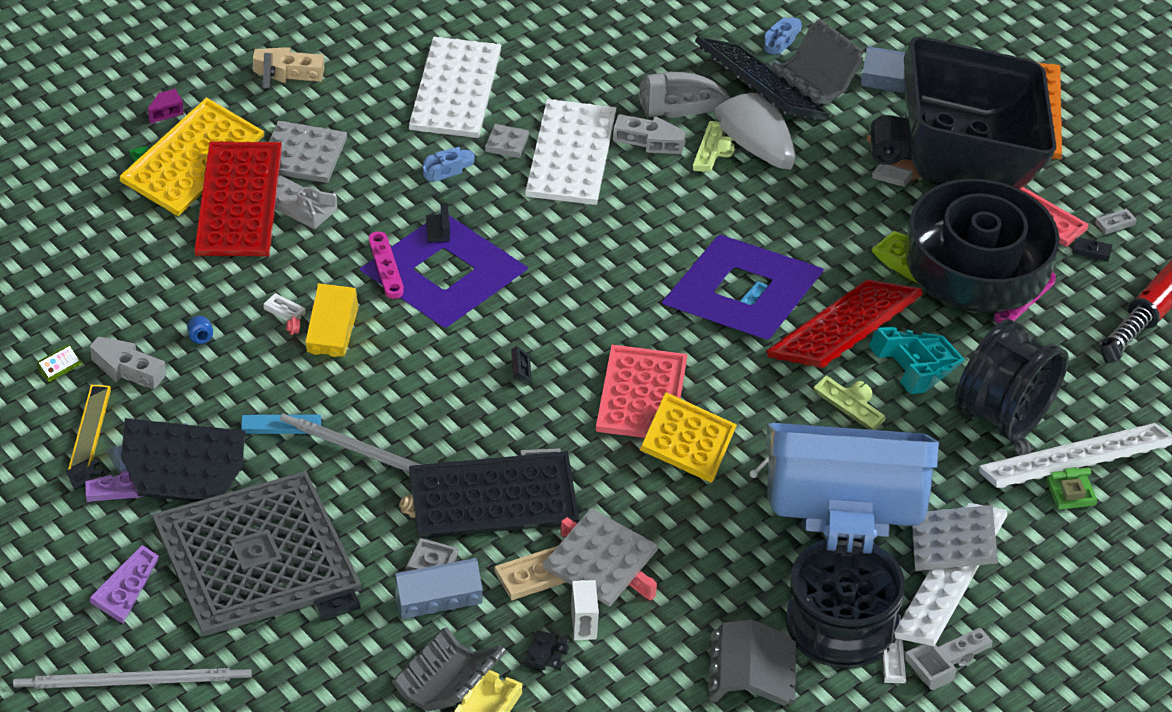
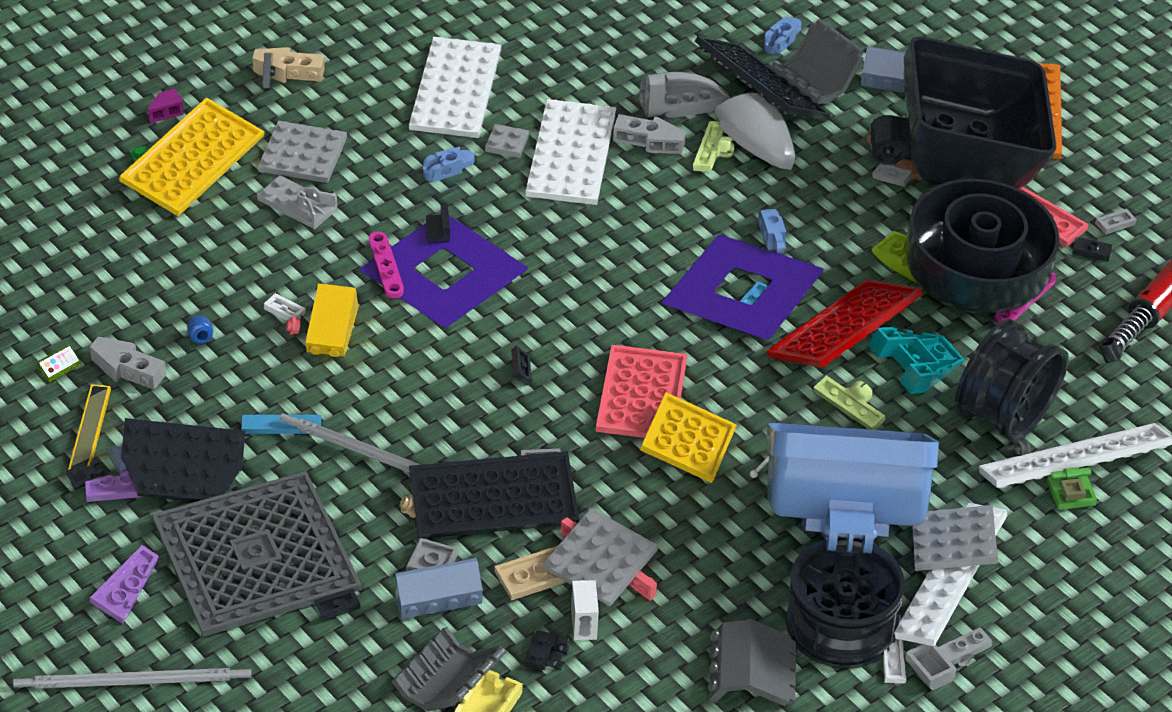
(238, 199): red plate -> none
(772, 230): none -> medium blue piece

